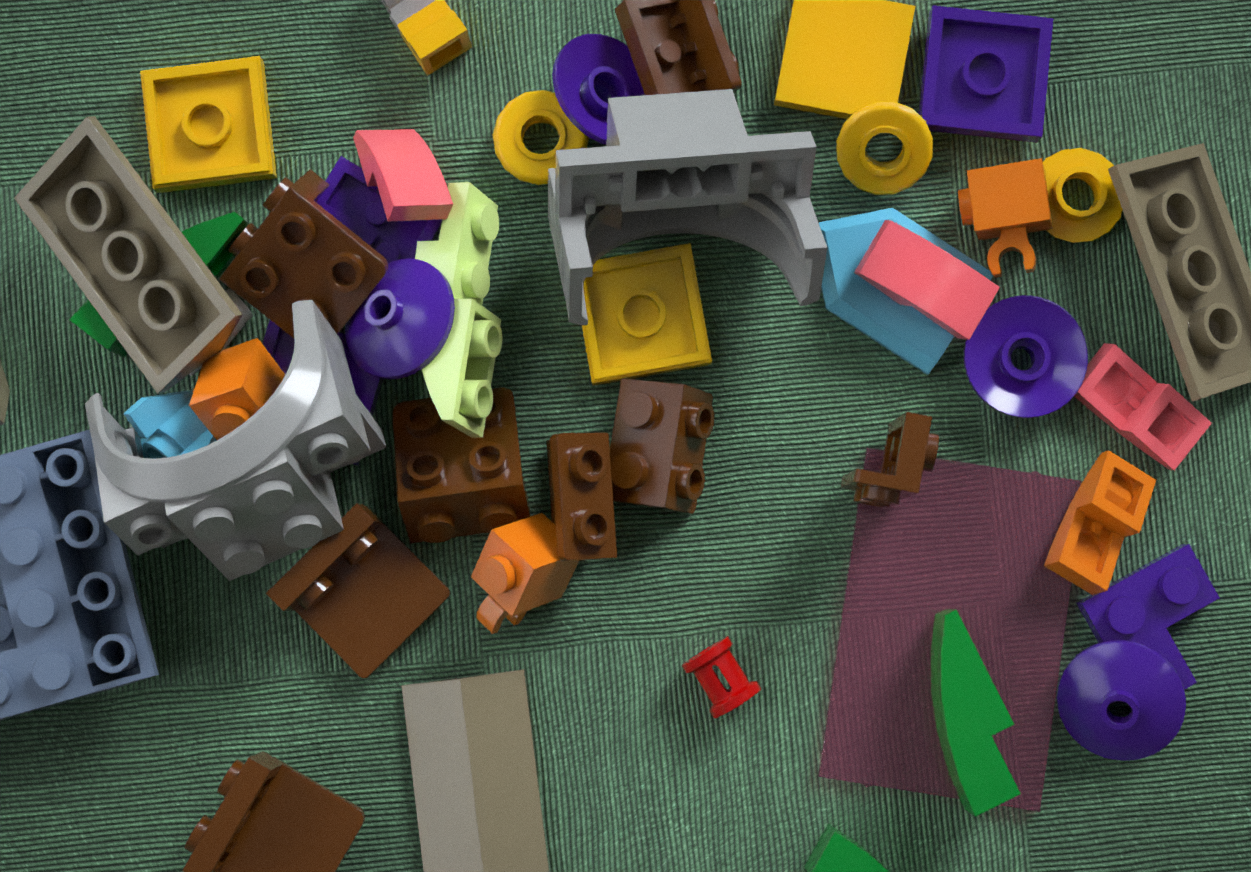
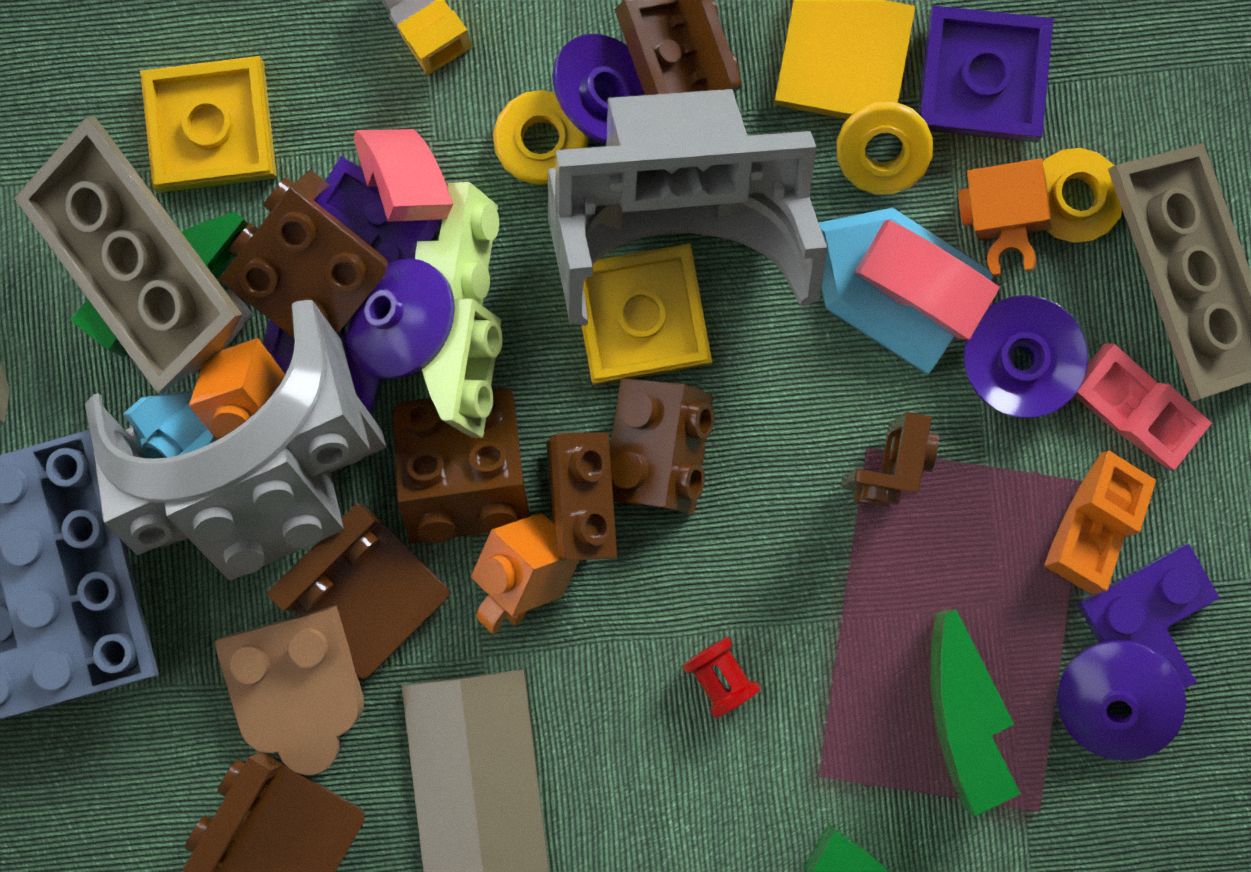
(293, 687): none -> medium nougat plate

